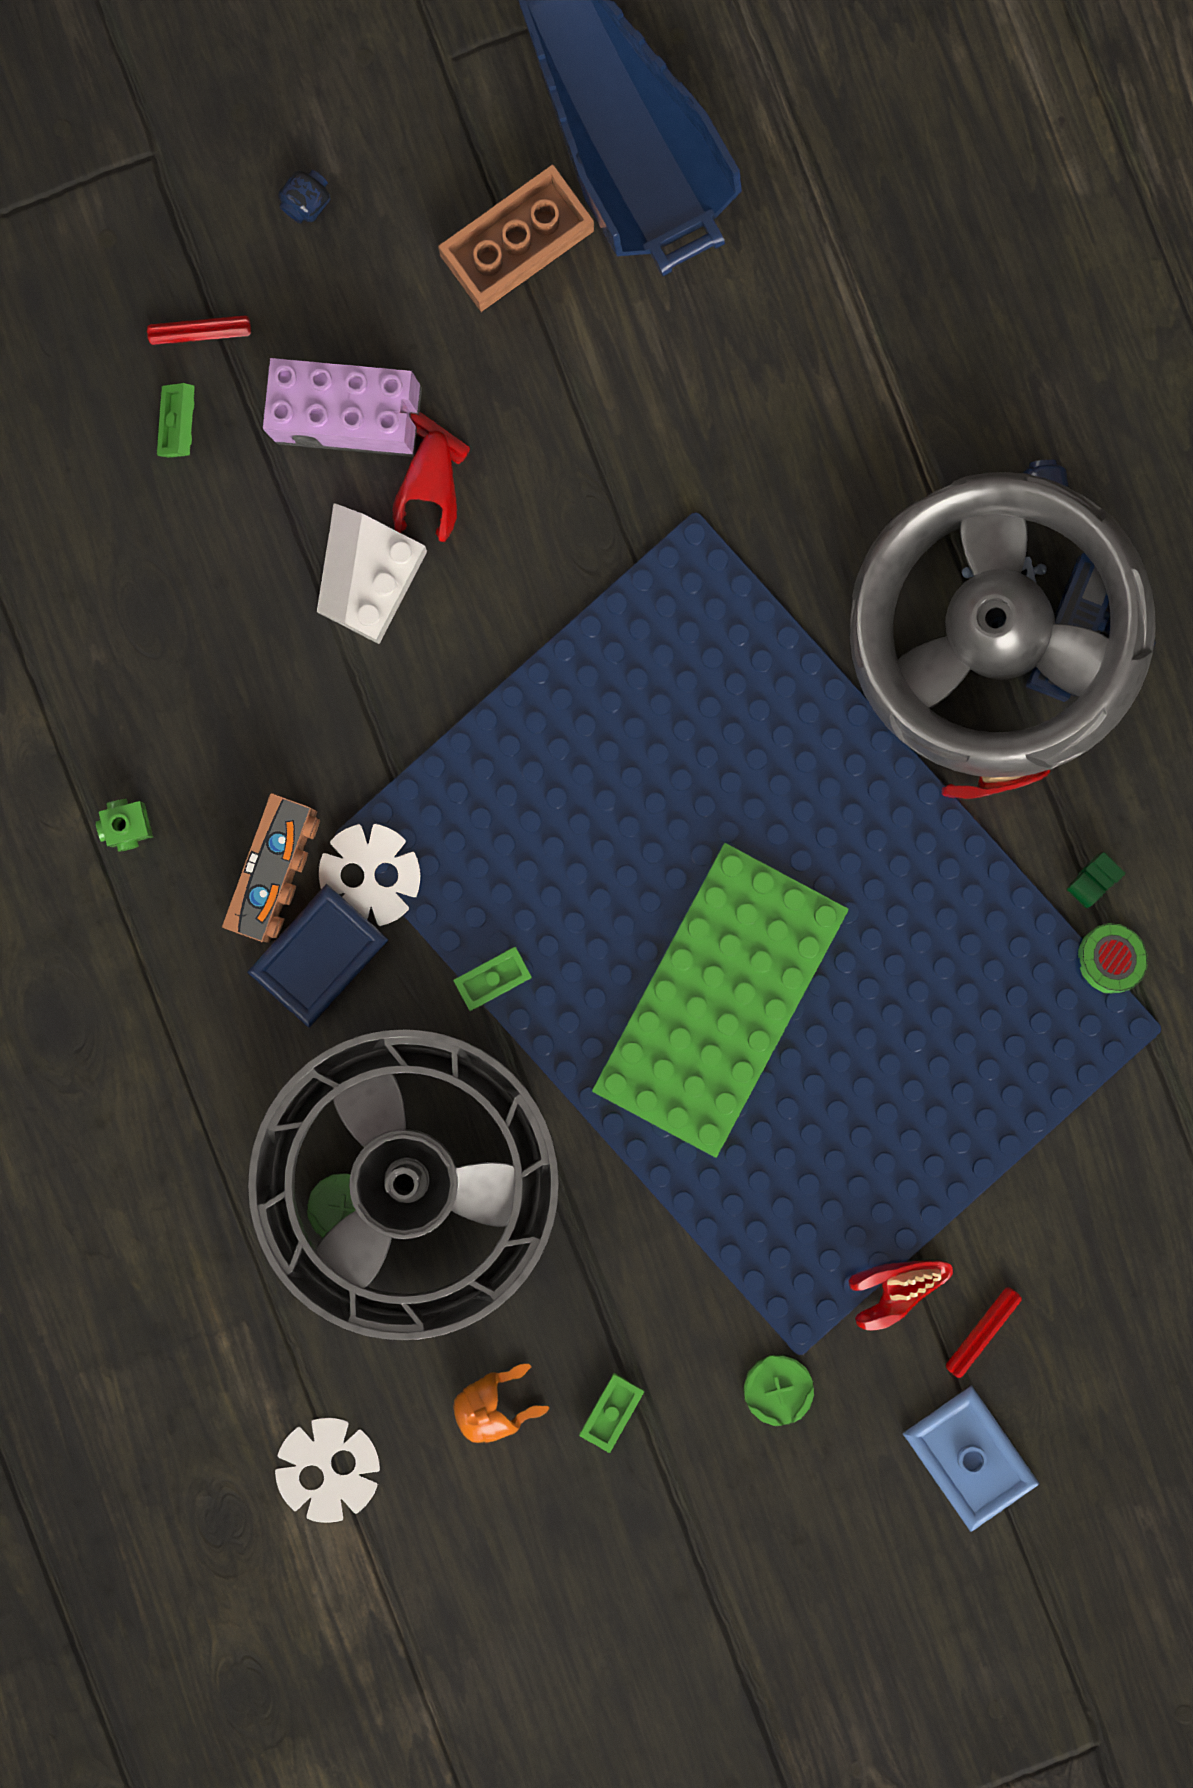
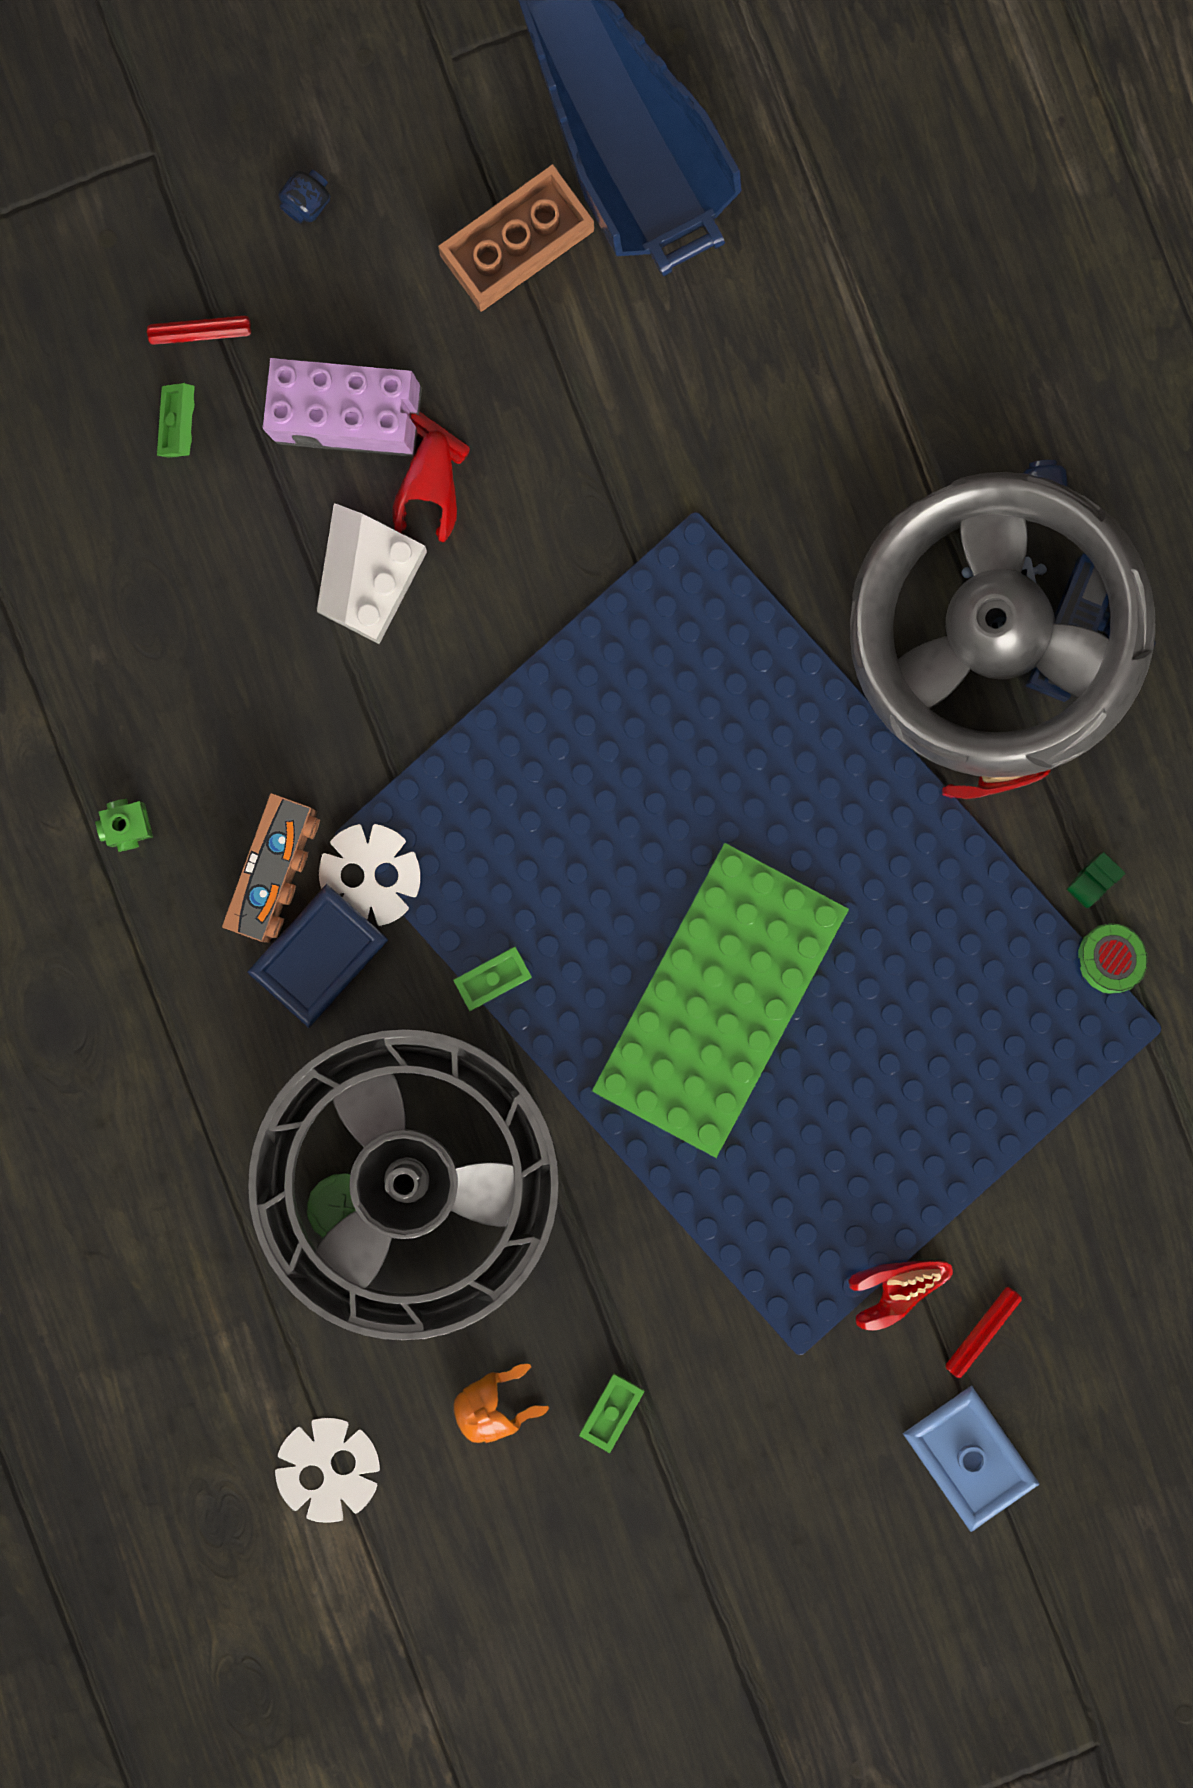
(778, 1390): bright green tile -> none

